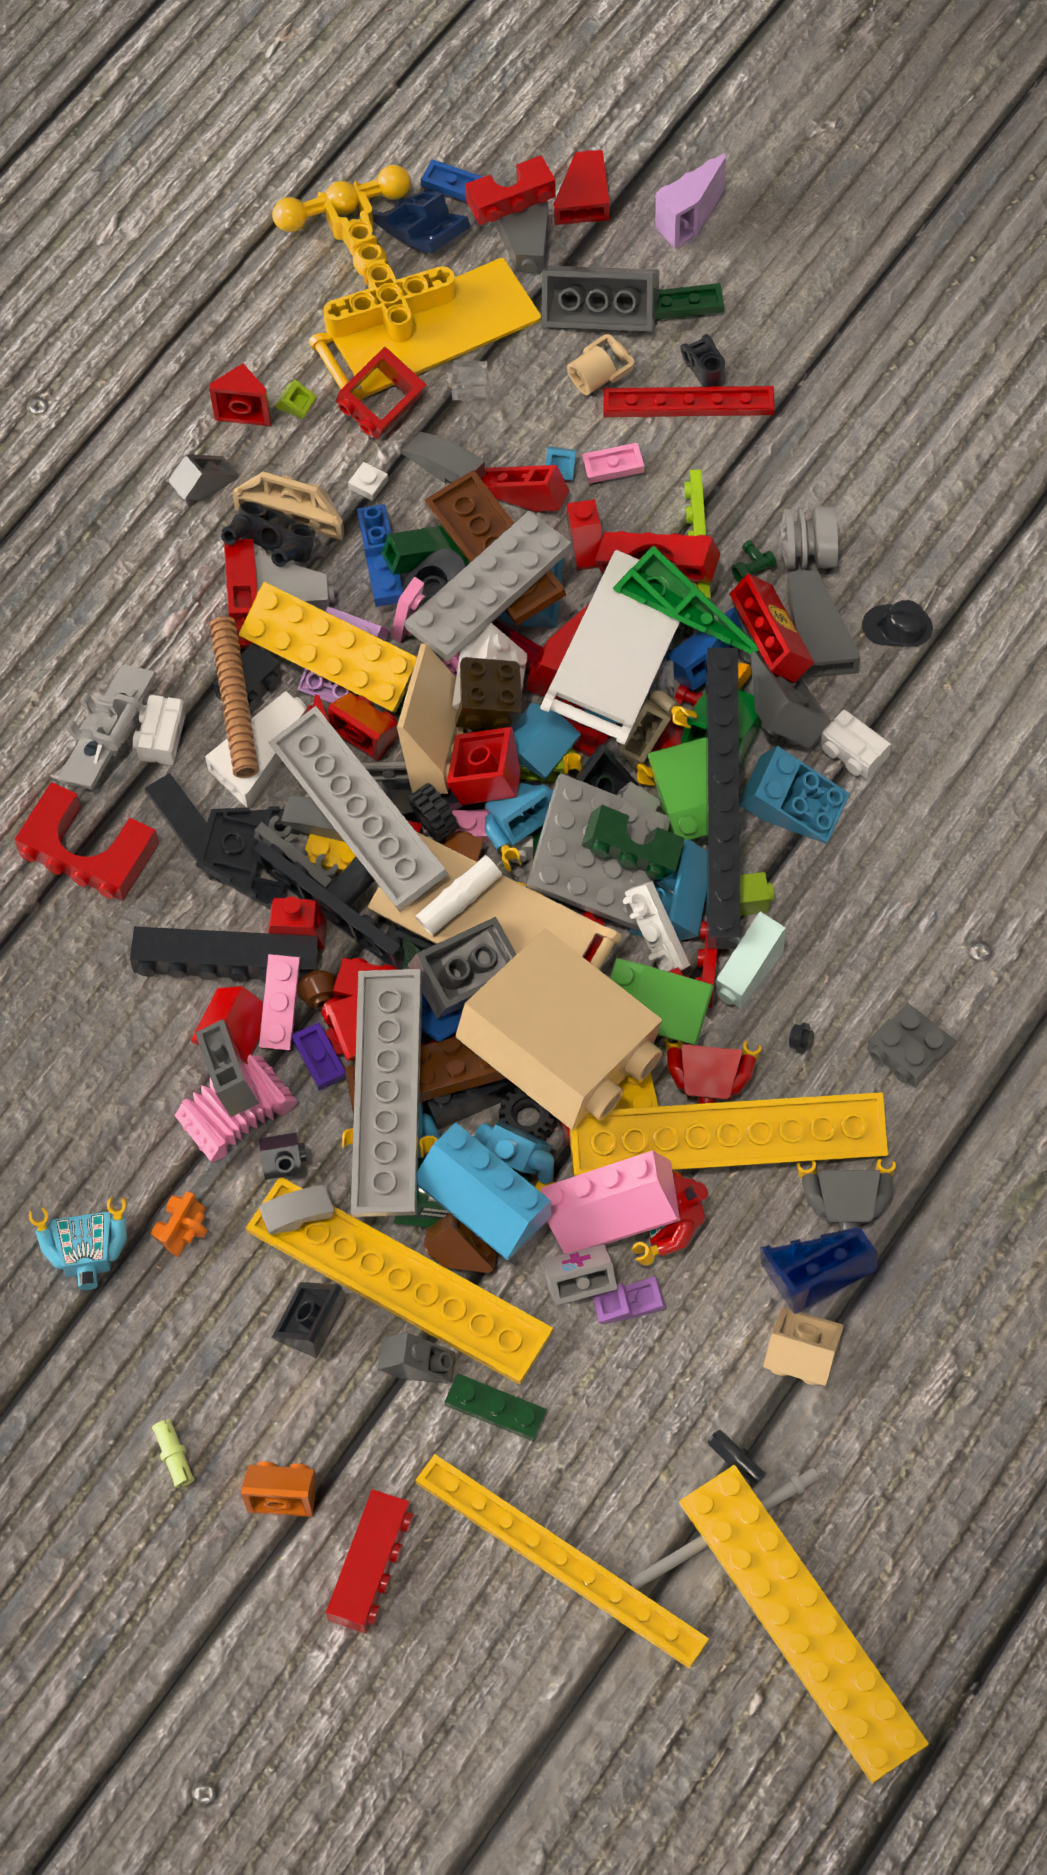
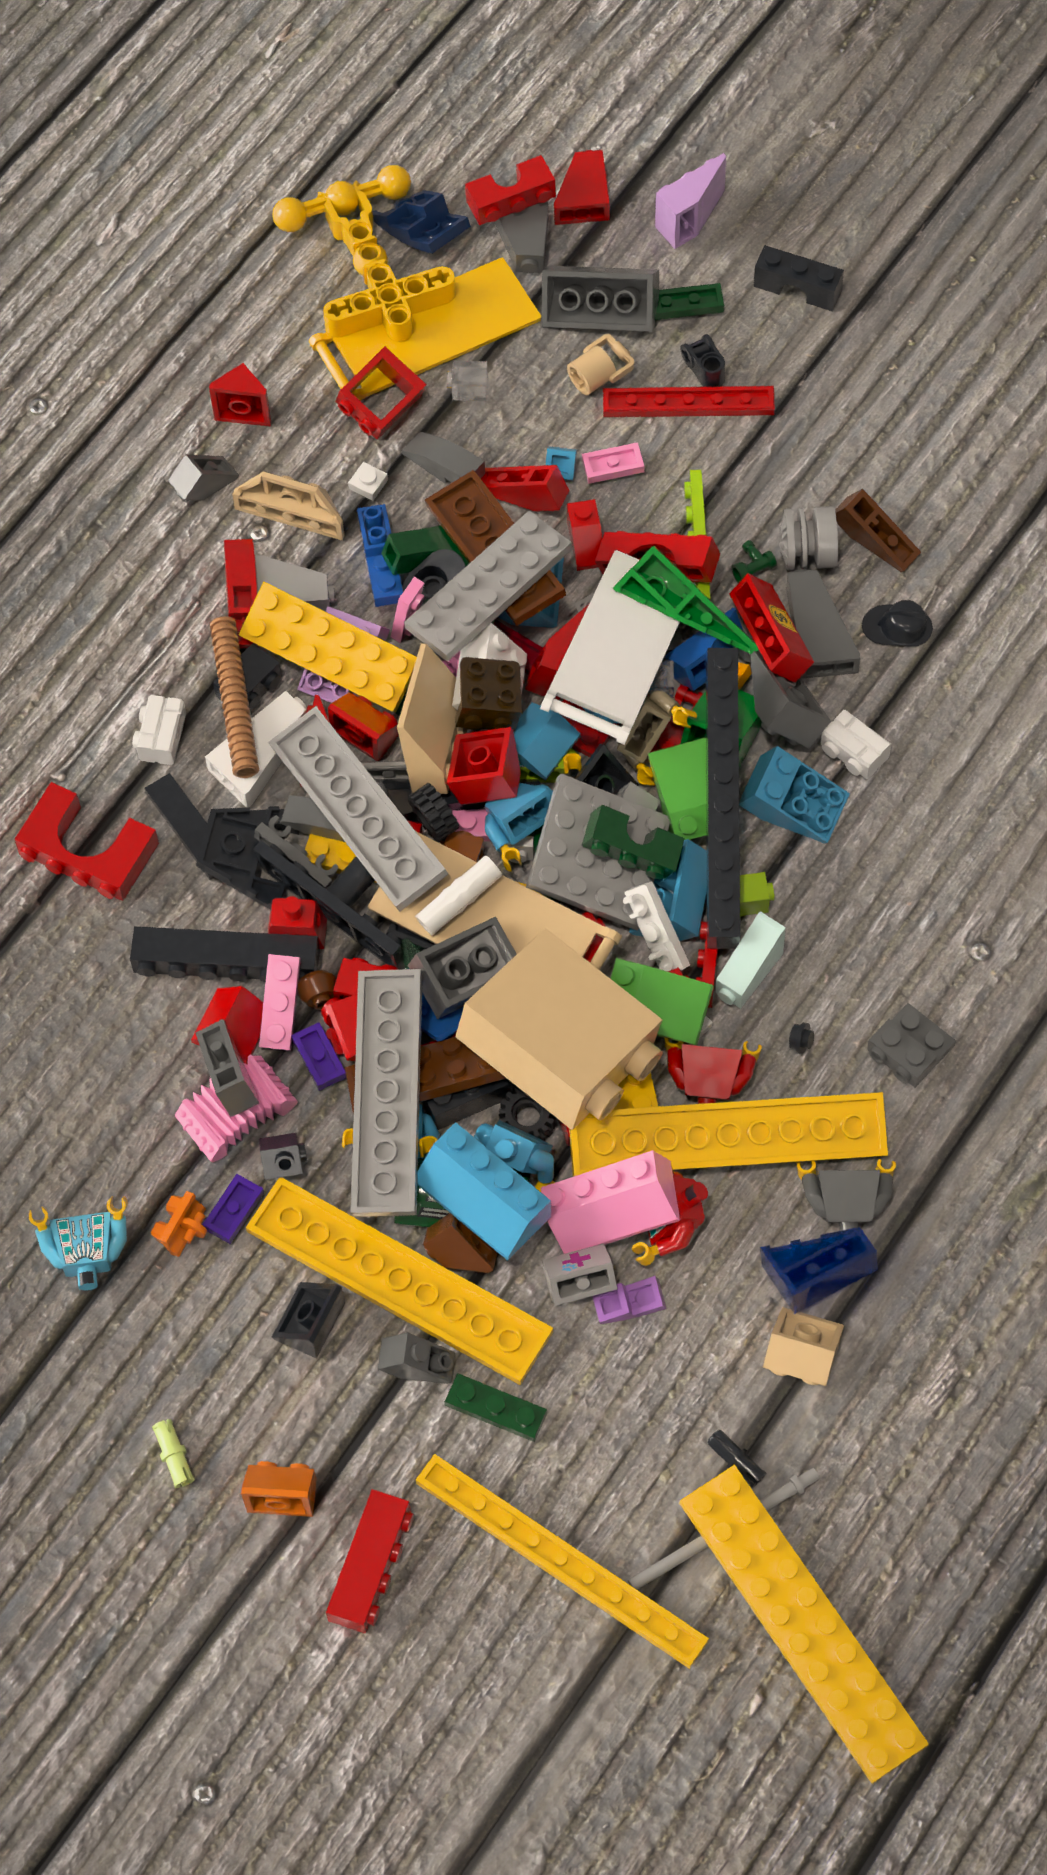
(105, 725): light grey piece -> none
(233, 1208): none -> dark purple plate
(272, 531): black piece -> none
(292, 1209): light grey slope -> none
(296, 399): lime slope -> none
(447, 179): blue plate -> none
(817, 280): none -> black arch
(875, 531): none -> reddish brown slope

